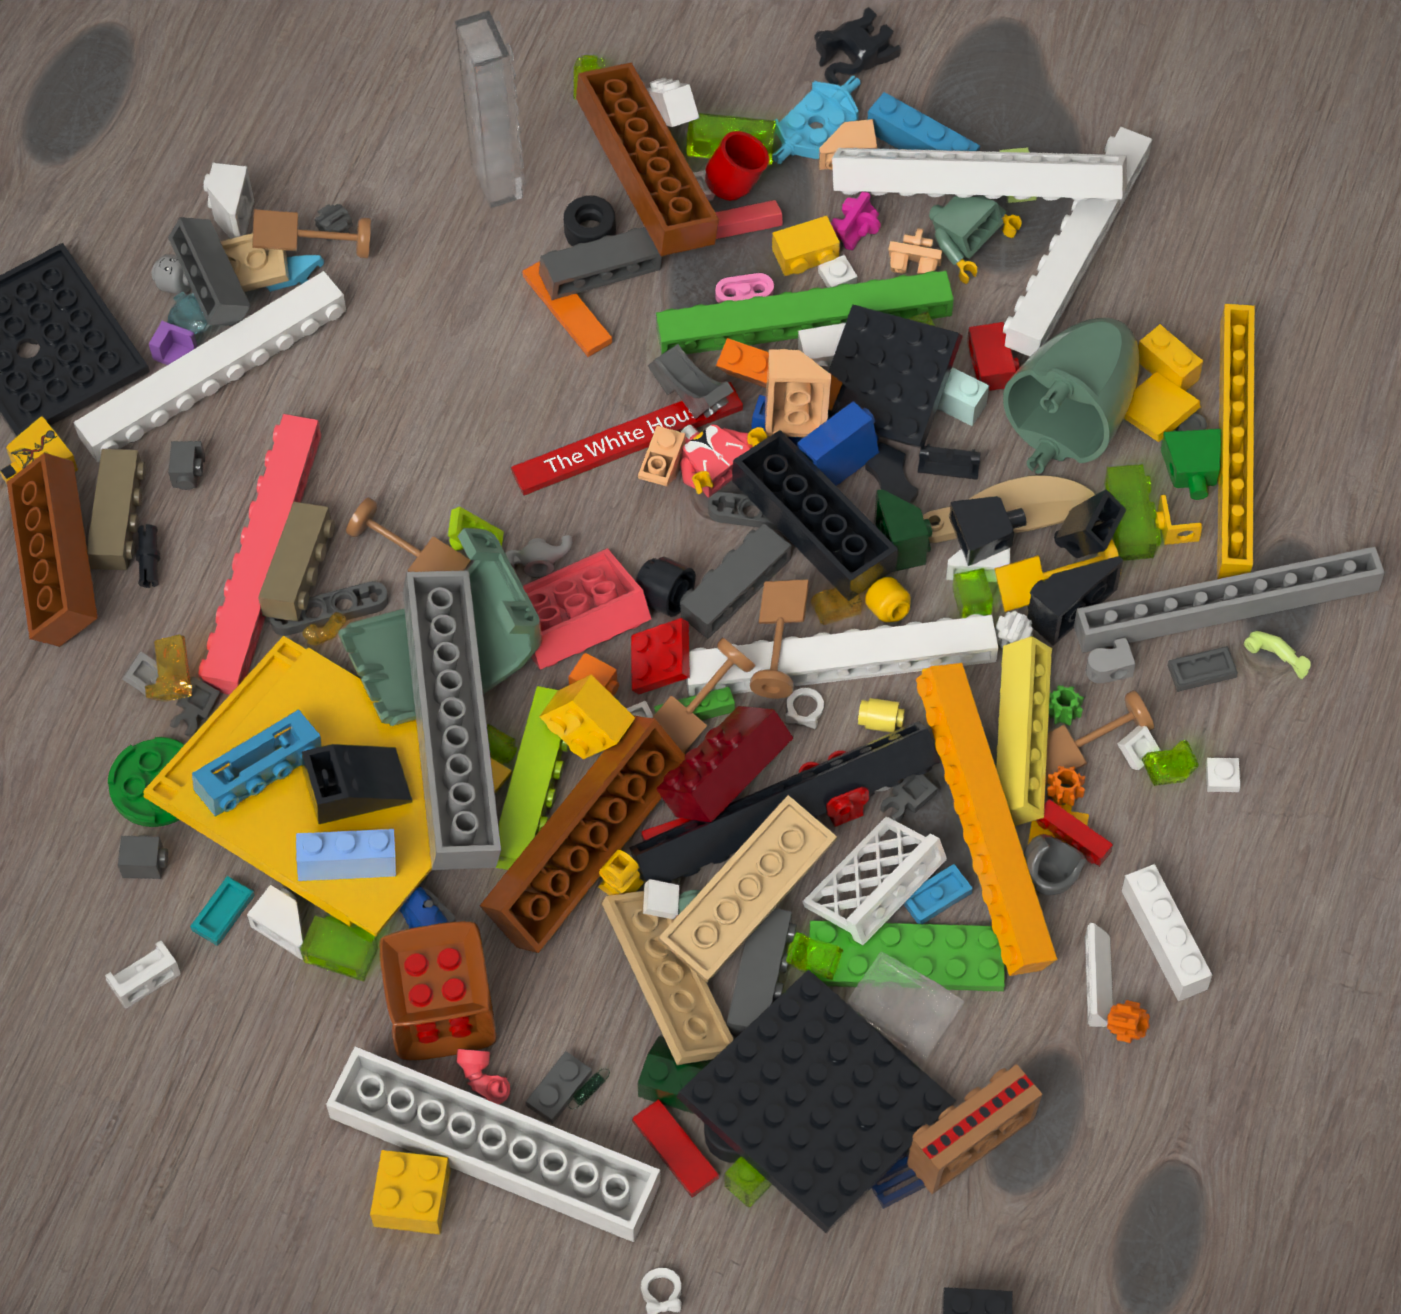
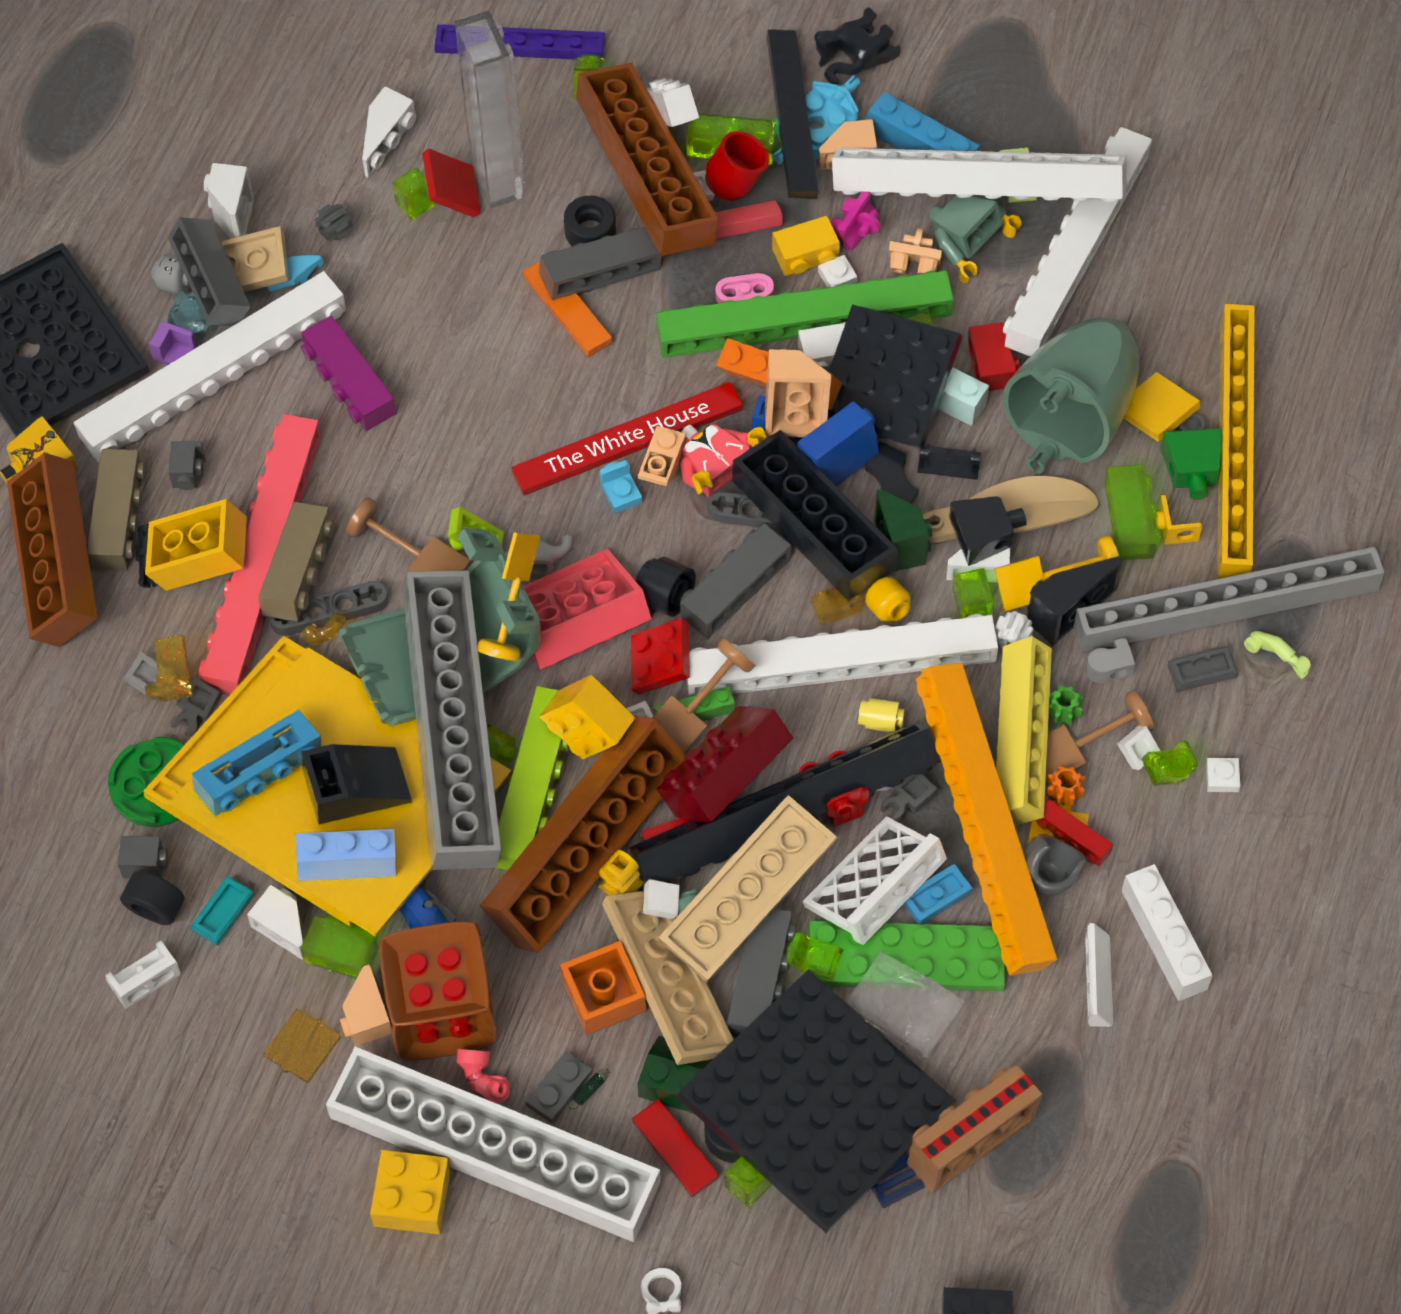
(152, 897): none -> black tyre
(196, 545): none -> yellow brick
(280, 232): medium nougat piece -> none
(302, 1045): none -> clear yellow piece
(348, 373): none -> magenta brick
(365, 1011): none -> light nougat slope
(386, 122): none -> white slope
(412, 193): none -> clear neon green brick
(451, 183): none -> red tile
(517, 568): none -> yellow piece
(534, 42): none -> dark purple tile
(601, 671): orange brick -> none
(603, 987): none -> orange brick
(619, 486): none -> medium azure bracket
(697, 390): dark grey arch -> none
(780, 604): medium nougat piece -> none
(792, 114): none -> black tile
(811, 721): white piece -> none
(1090, 525): black torso -> none
(1128, 1021): orange gear -> none
(1169, 357): yellow brick -> none

